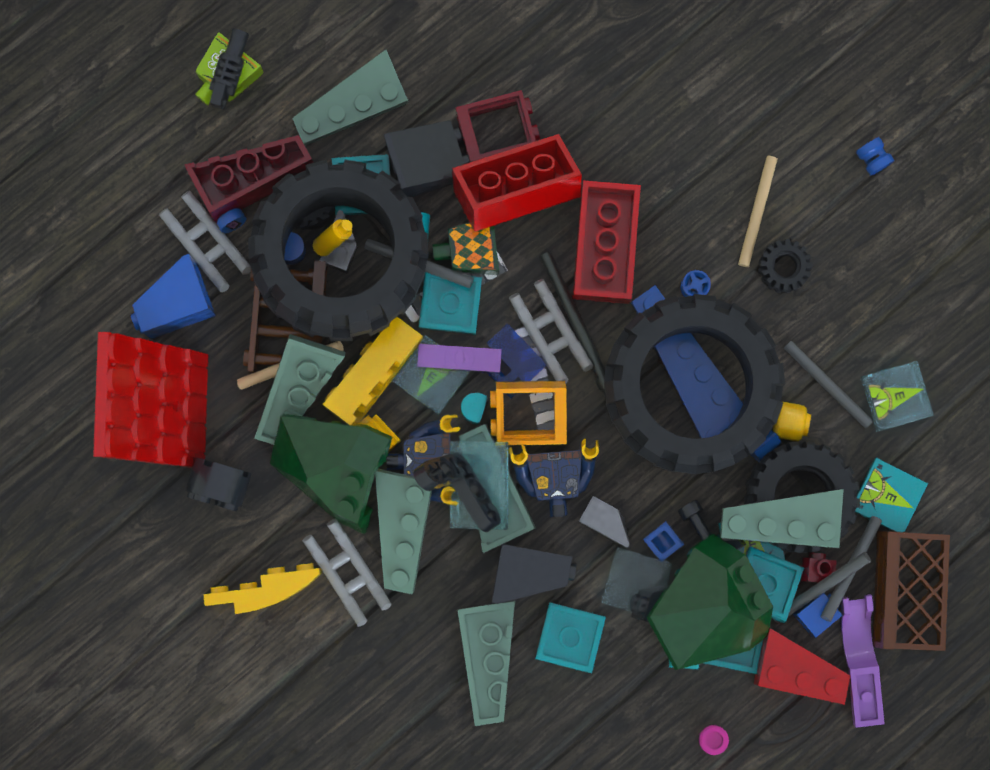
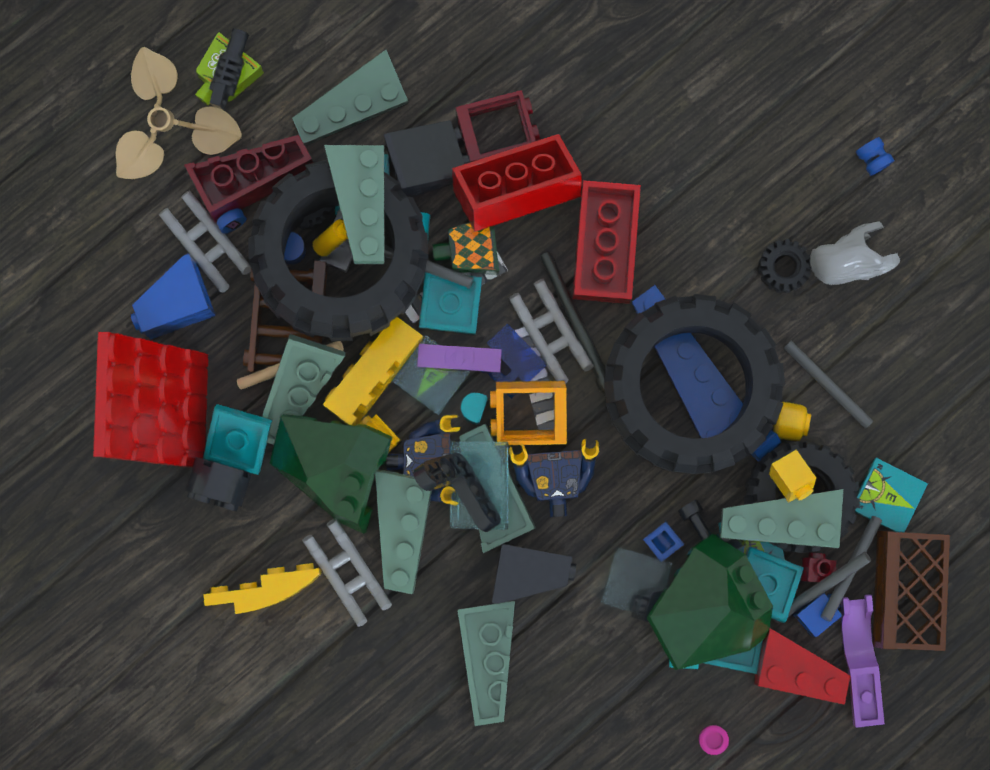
(135, 152): none -> tan plant
(237, 439): none -> teal tile
(359, 187): none -> sand green wing
(570, 637): teal tile -> none
(606, 521): flat silver slope -> none
(700, 283): blue wheel -> none
(757, 211): tan bar -> none
(793, 476): none -> yellow brick
(851, 258): none -> light grey hair
(897, 396): clear light blue tile -> none

